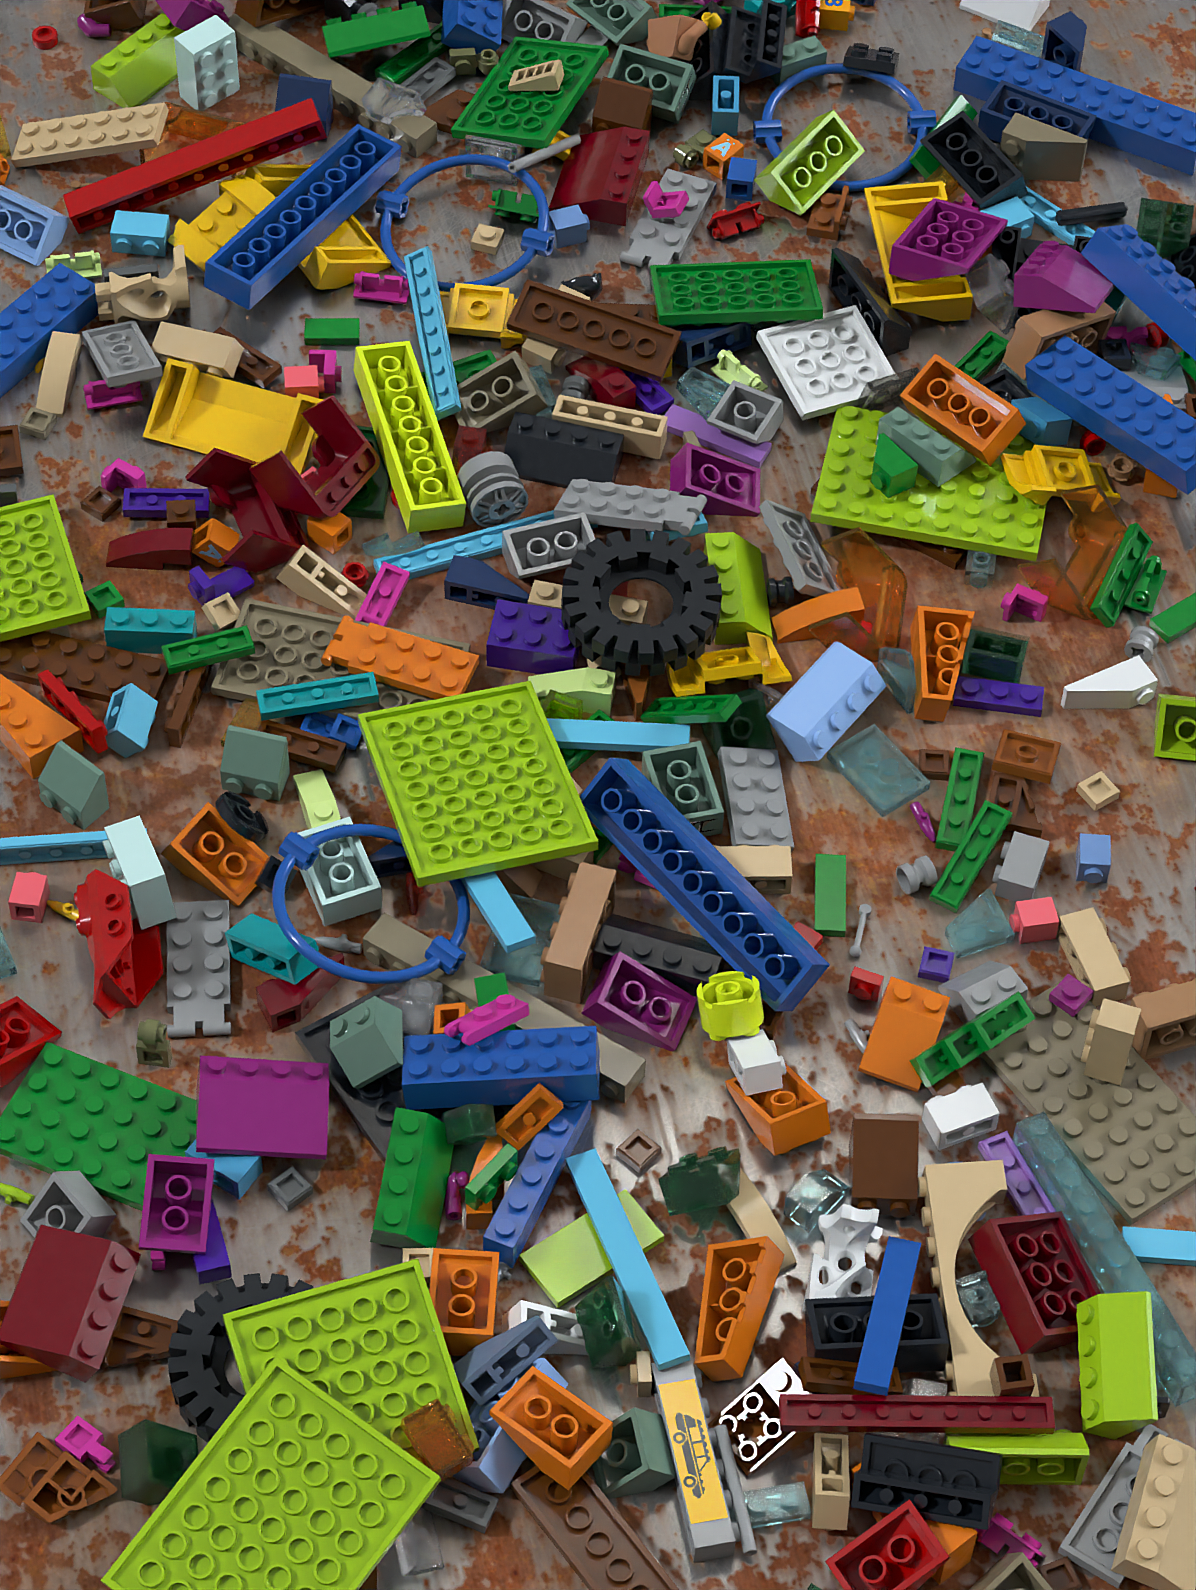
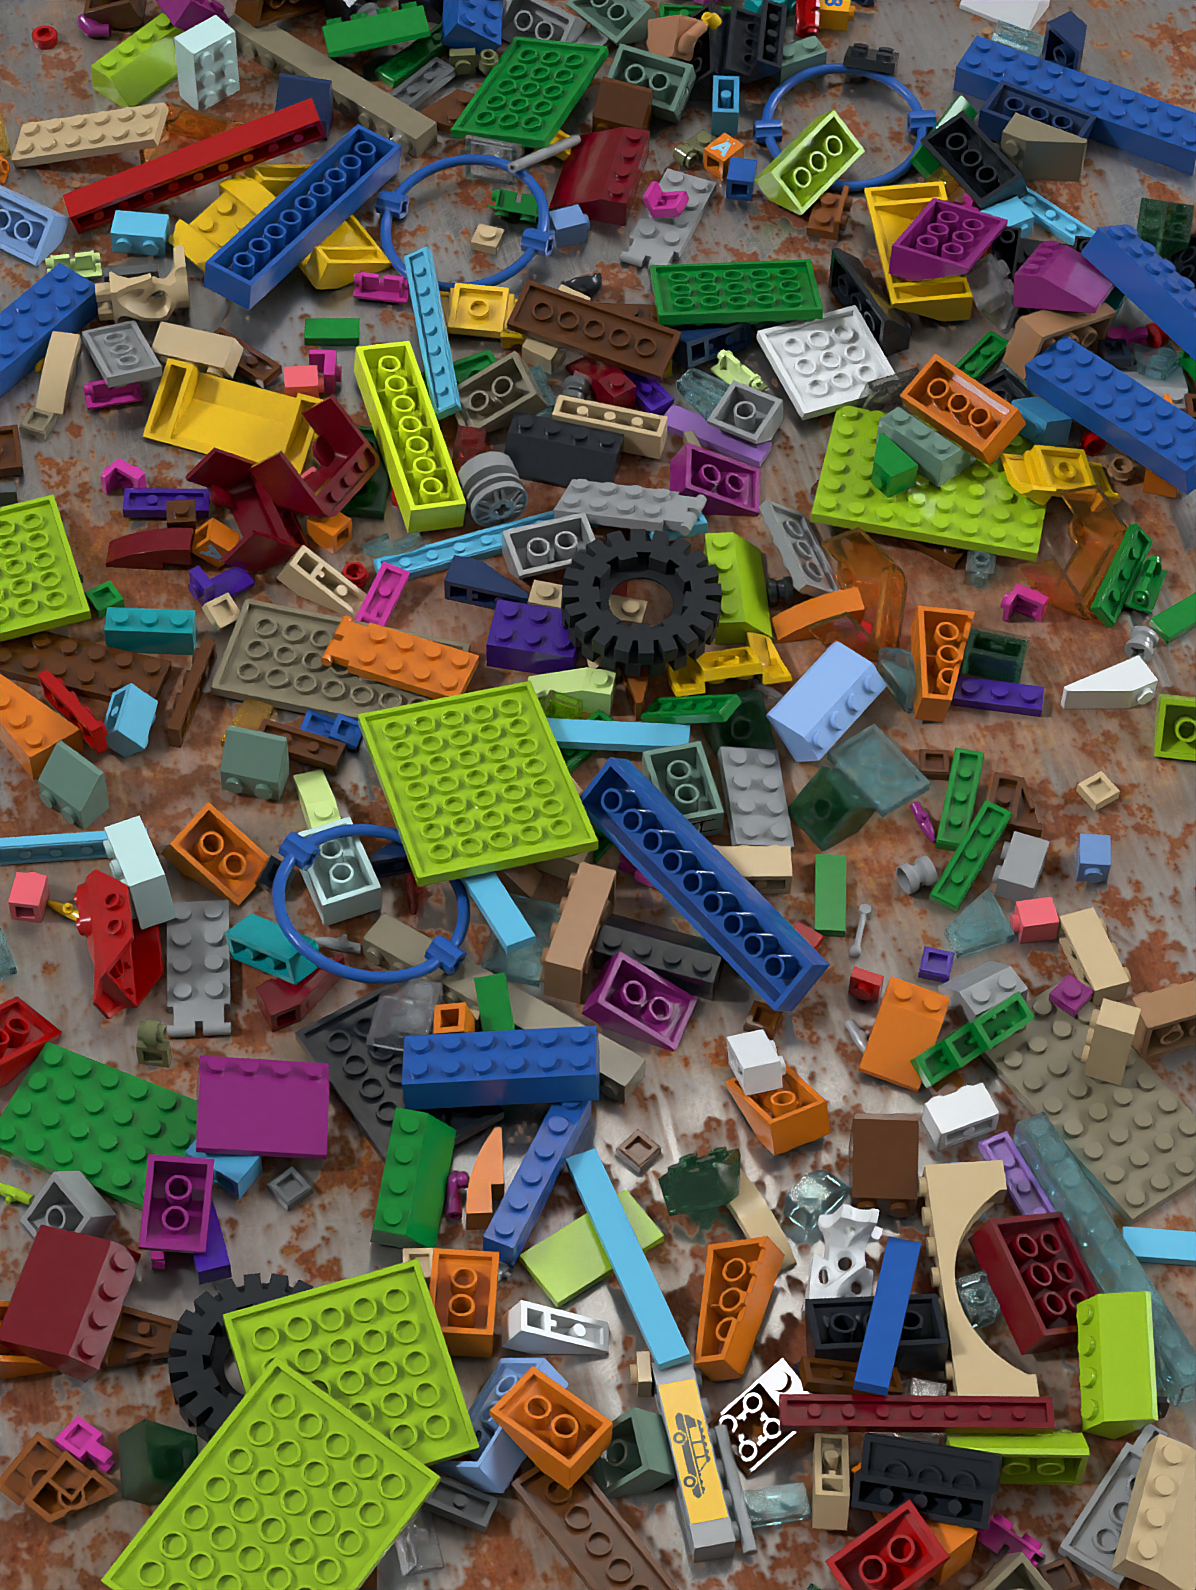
(100, 503): reddish brown tile -> none
(208, 649): green tile -> none
(236, 813): black tile -> none
(317, 696): teal plate -> none
(368, 1041): sand green slope -> none
(390, 101): clear arch -> none
(438, 1440): clear orange brick -> none
(470, 1124): clear green brick -> none
(485, 1183): green plate -> none
(488, 1019): dark pink hinge -> none
(502, 1358): sand blue slope -> none
(529, 1116): orange plate -> none
(539, 77): tan slope -> none
(608, 1325): clear green slope -> none
(725, 222): red hinge -> none
(730, 1005): neon yellow brick -> none
(830, 808): none -> clear green slope
(1012, 1376): reddish brown brick -> none
(1026, 756): dark orange tile -> none
(1091, 213): black axle -> none

